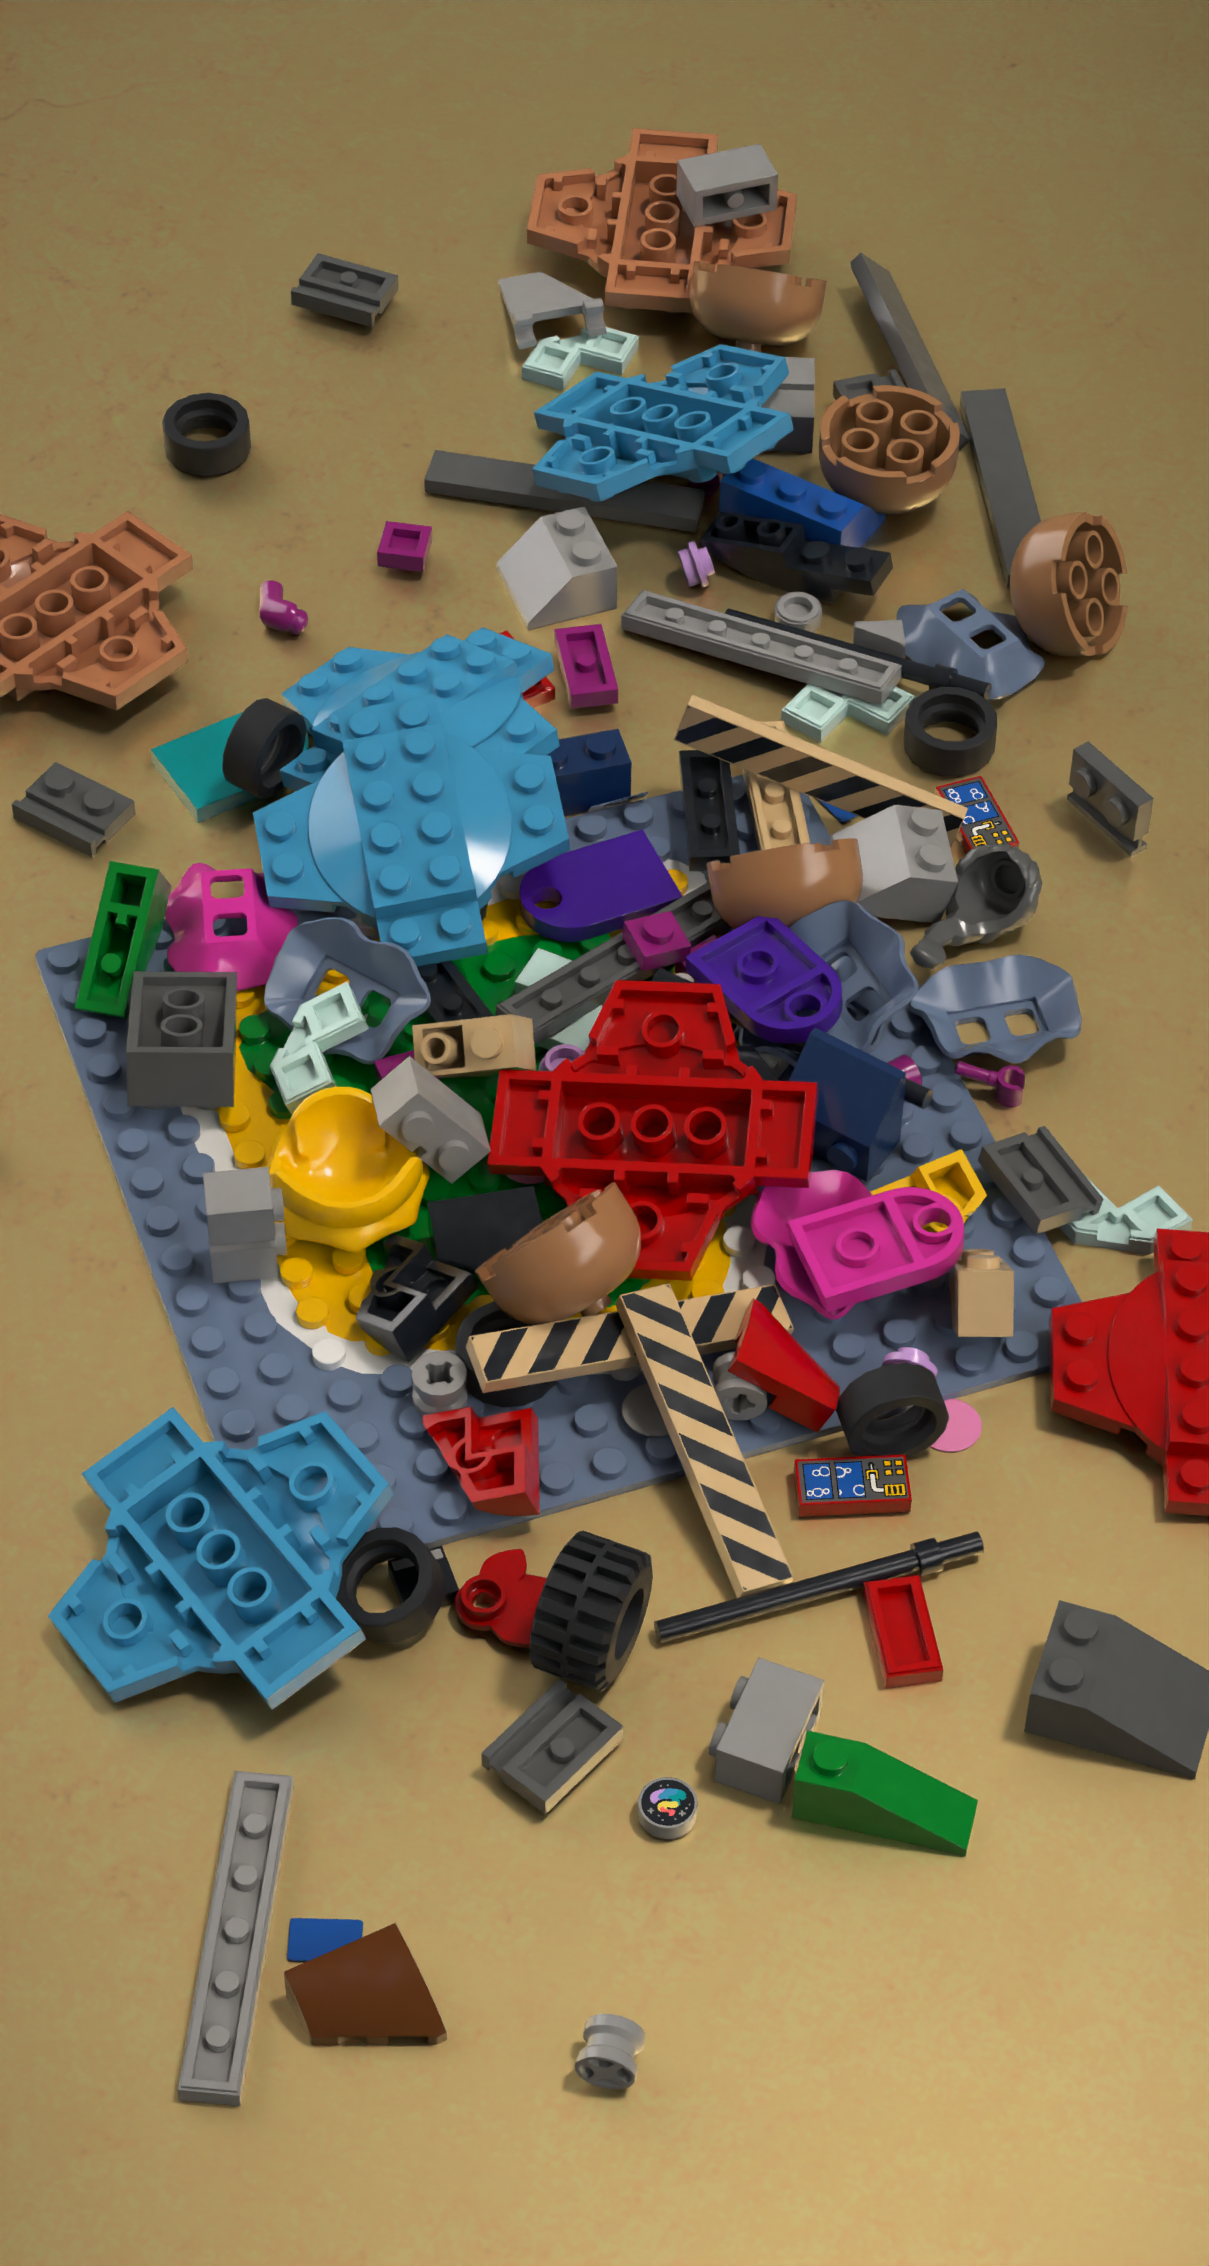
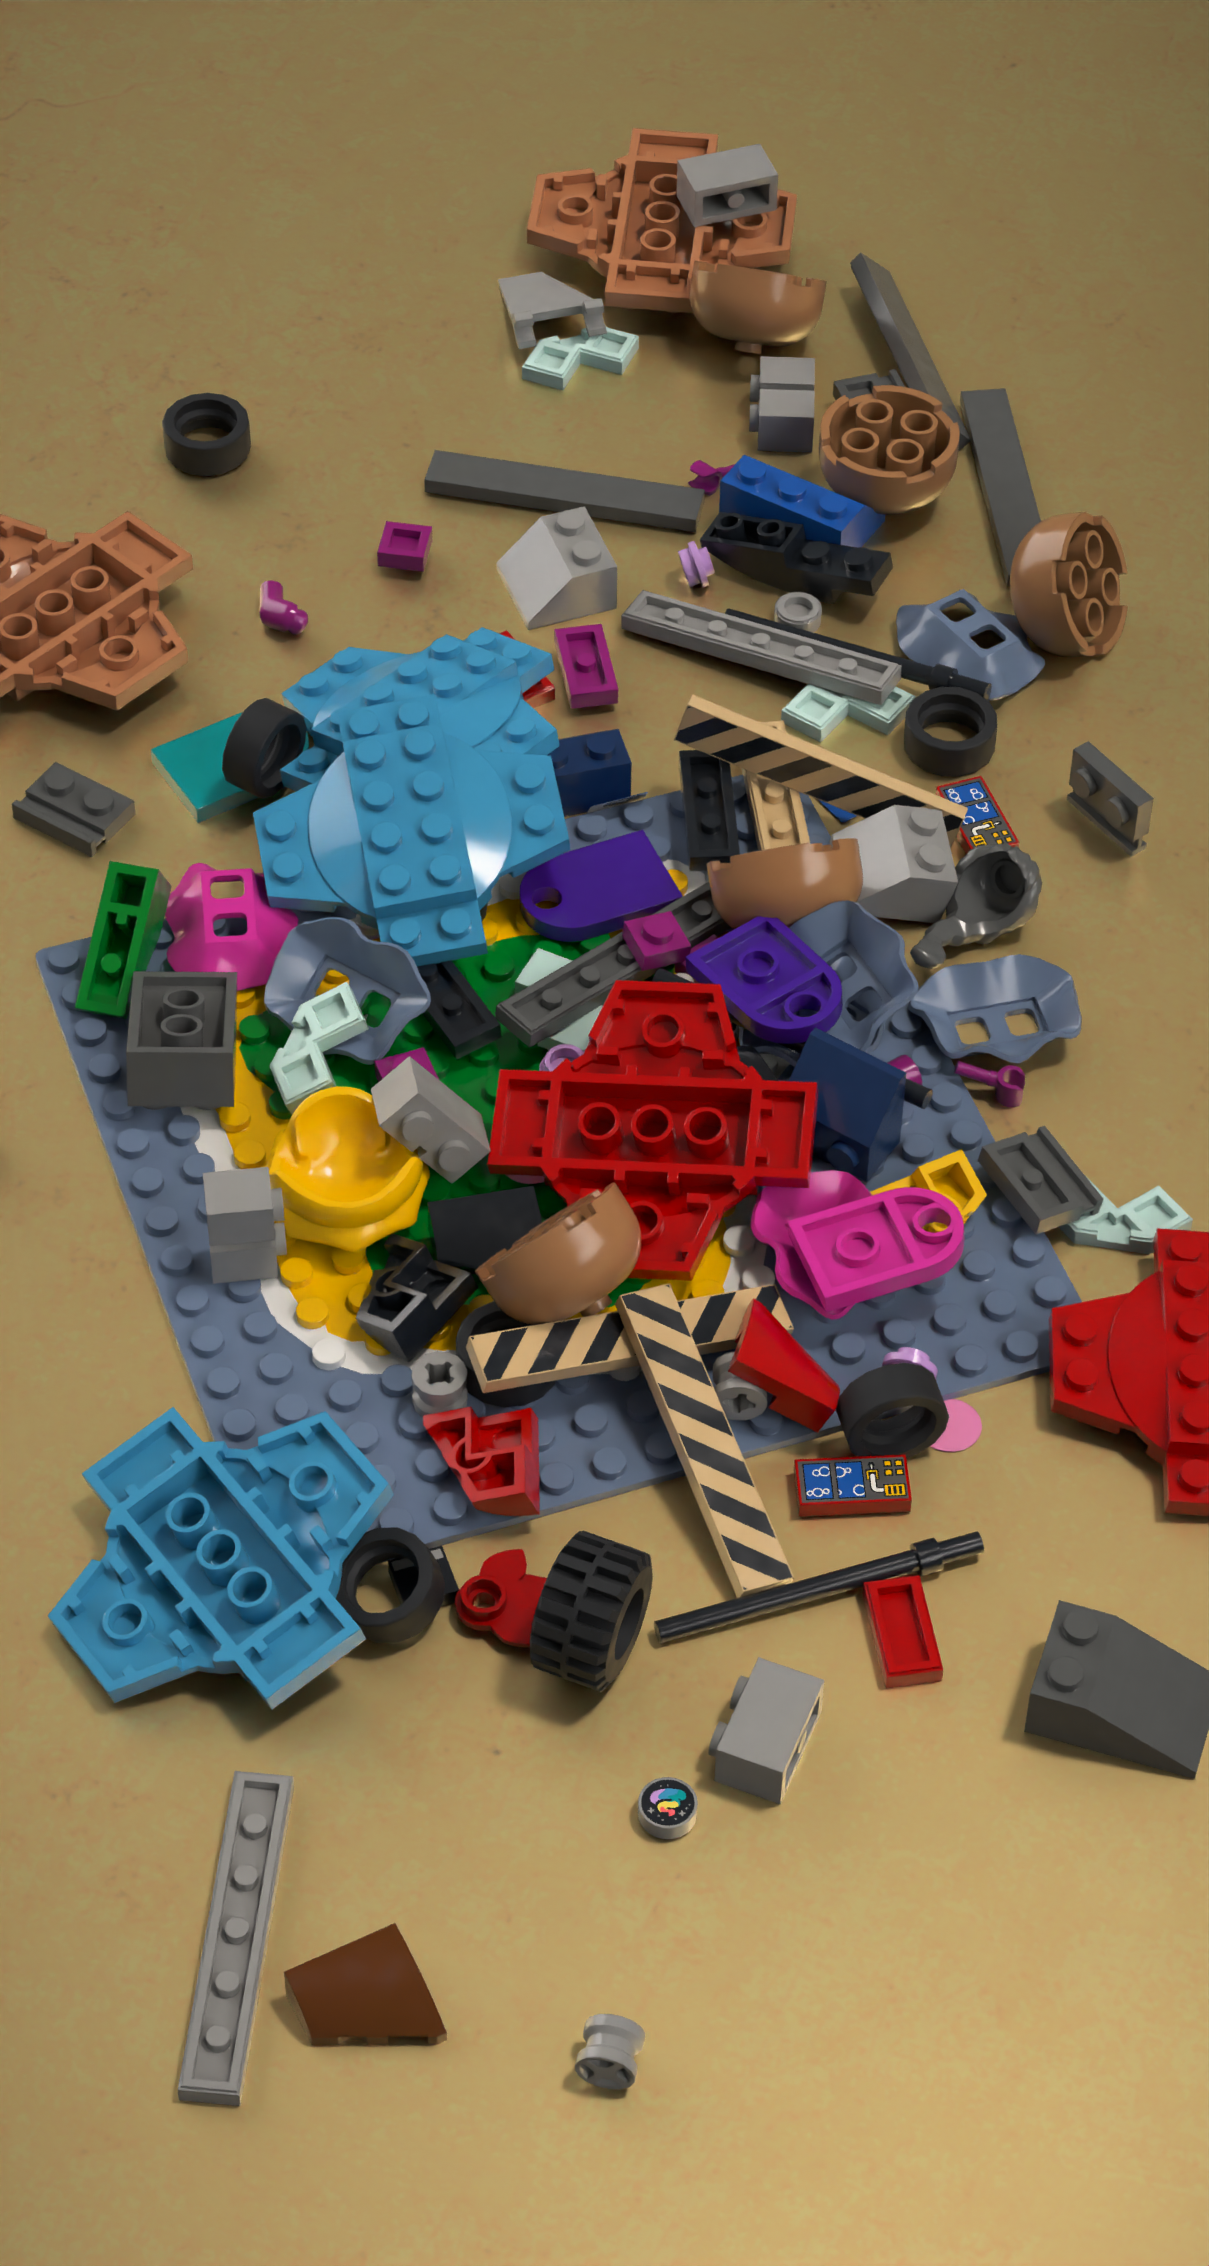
(316, 1937): blue sticker -> none
(344, 289): dark grey plate -> none
(475, 1046): tan slope -> none
(552, 1746): dark grey plate -> none
(643, 1413): light grey sticker -> none
(685, 426): dark azure plate -> none
(877, 1795): green slope -> none
(881, 636): light grey slope -> none
(981, 1295): tan slope -> none

